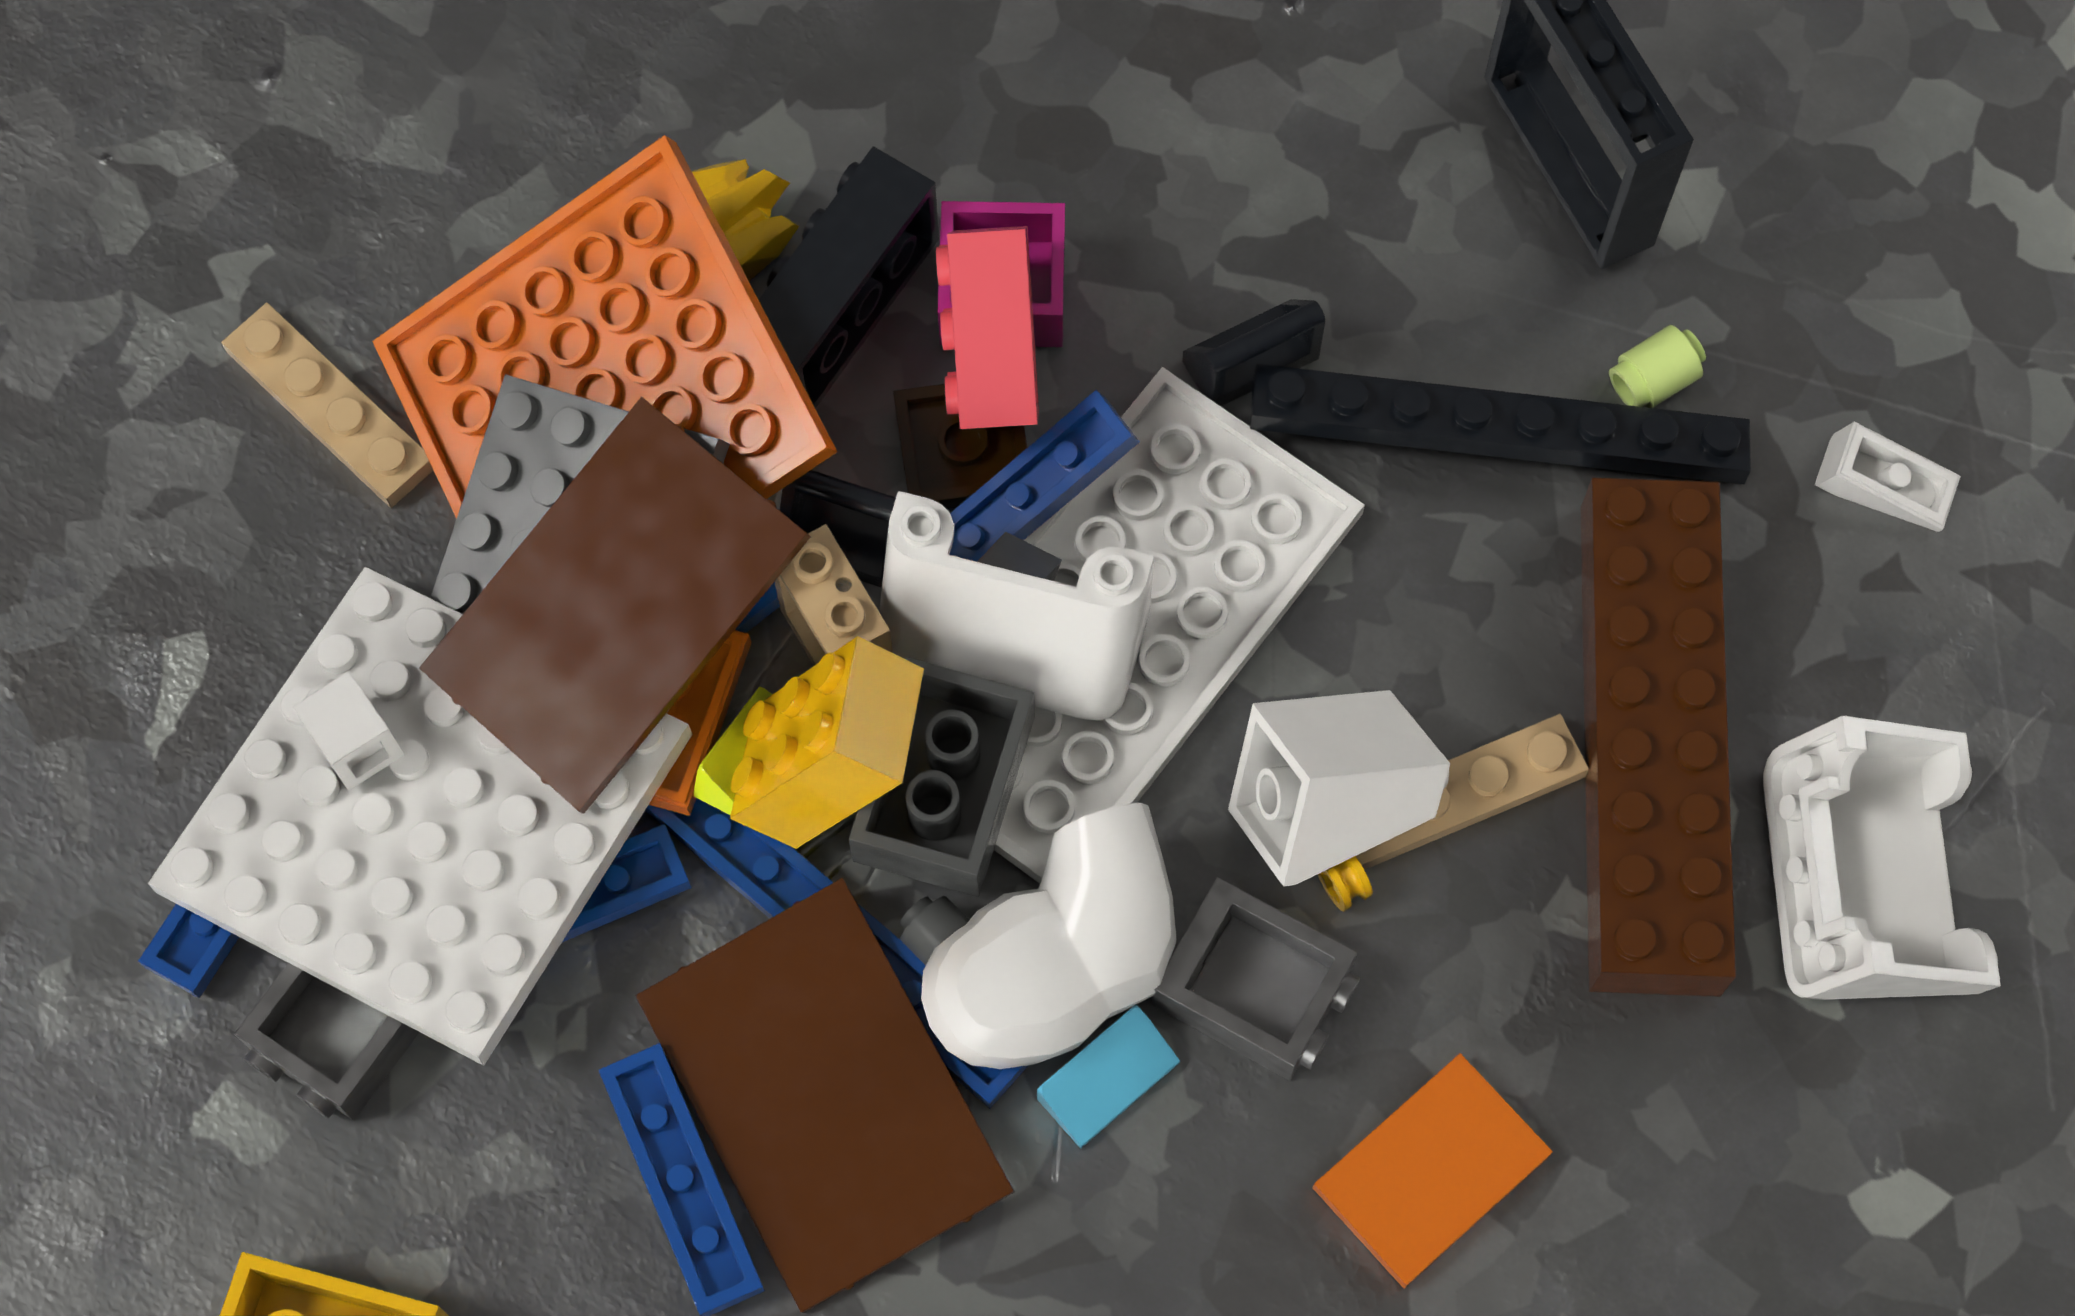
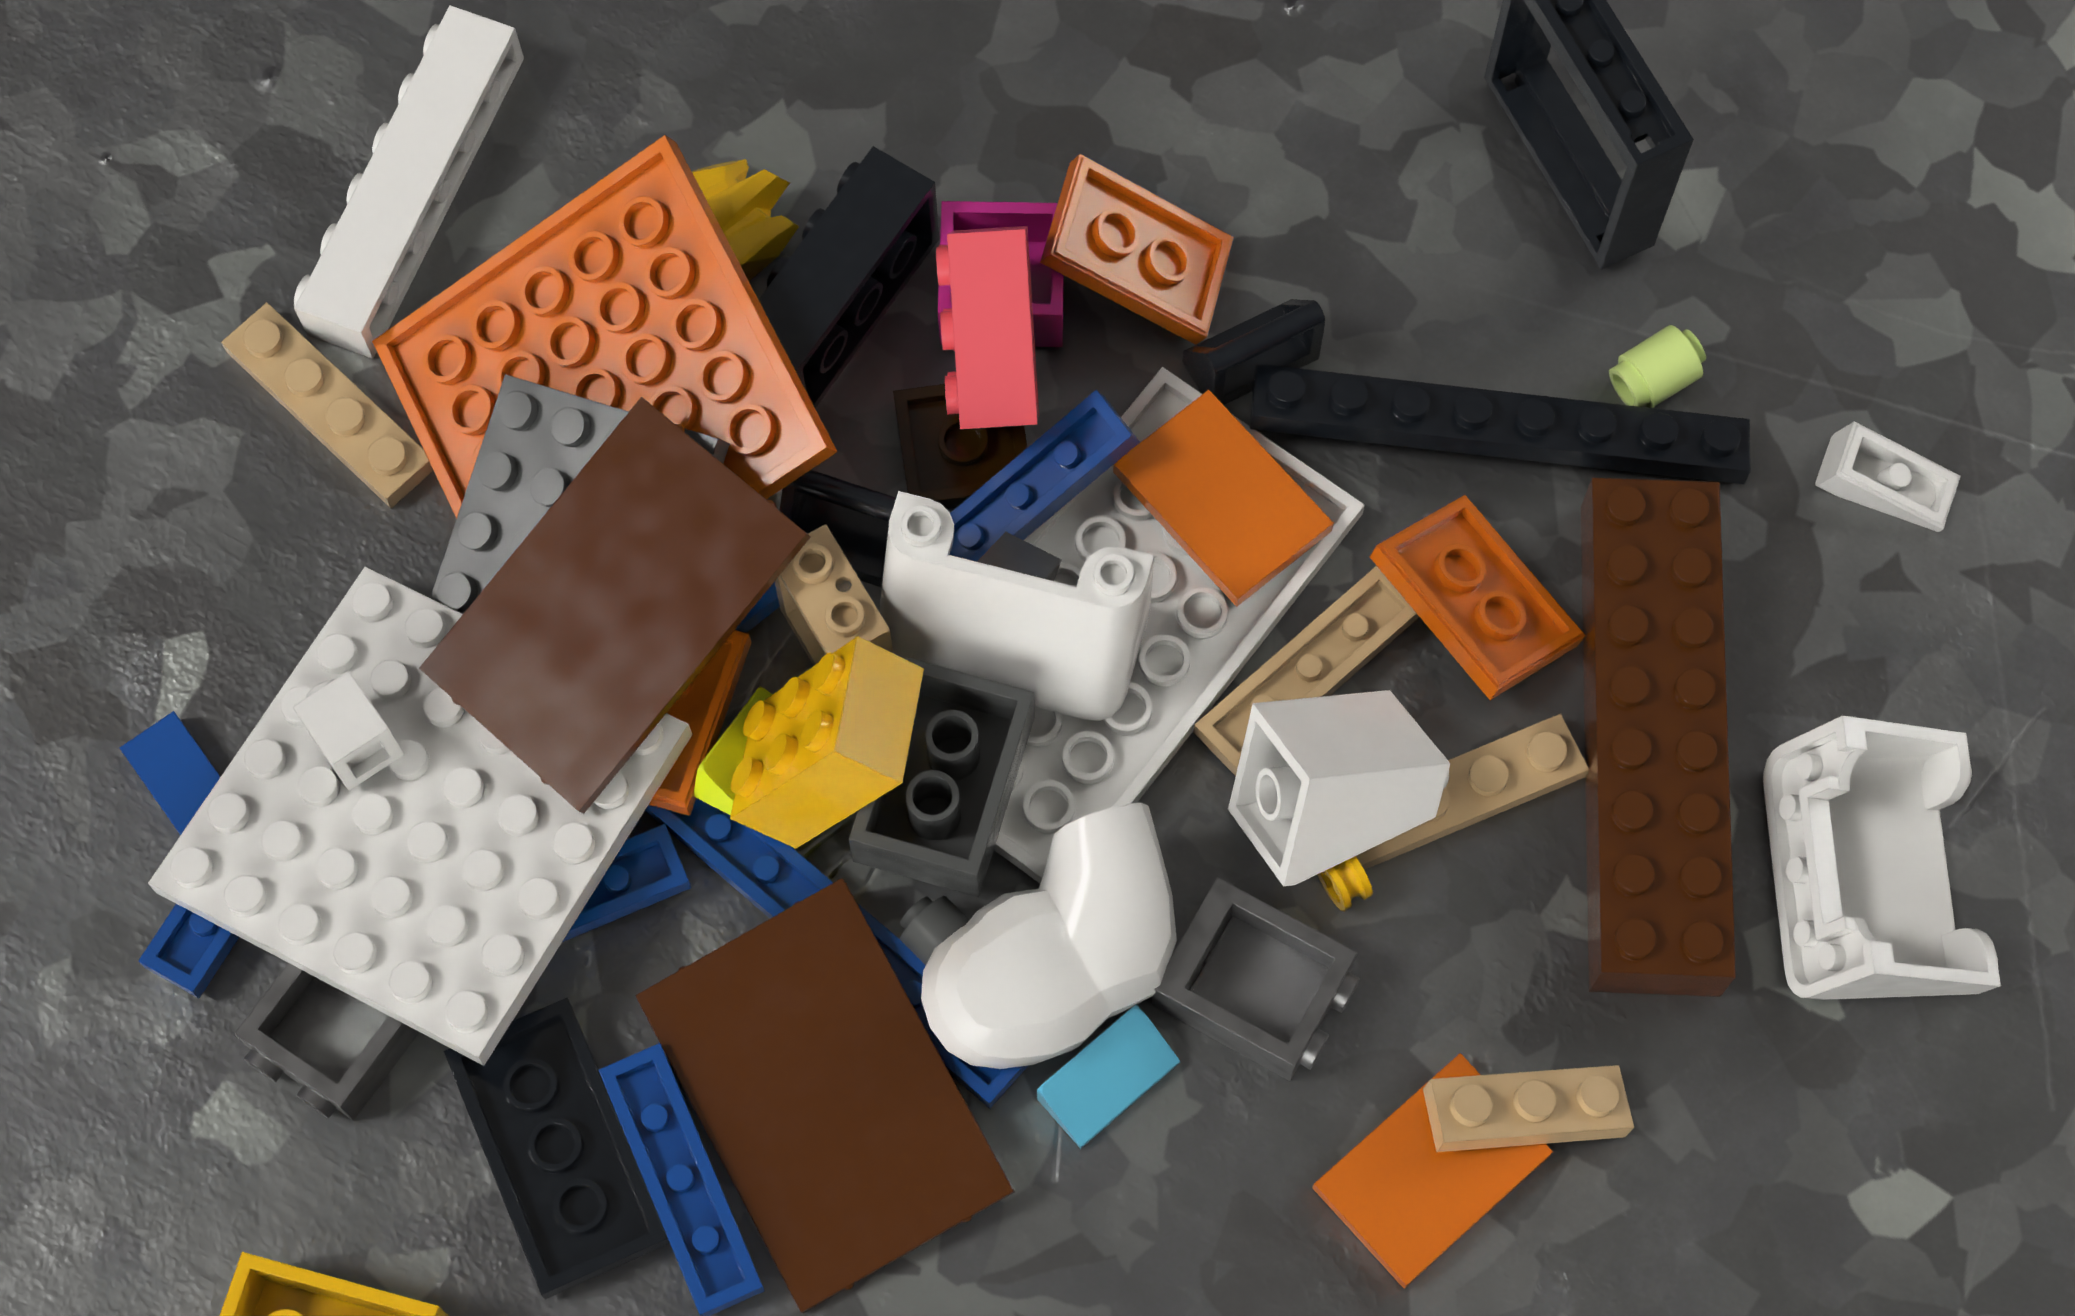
(172, 768): none -> blue tile
(408, 181): none -> white brick
(558, 1151): none -> black plate
(1137, 249): none -> orange tile
(1223, 497): none -> orange tile
(1313, 661): none -> tan plate
(1477, 596): none -> orange tile
(1527, 1108): none -> tan plate

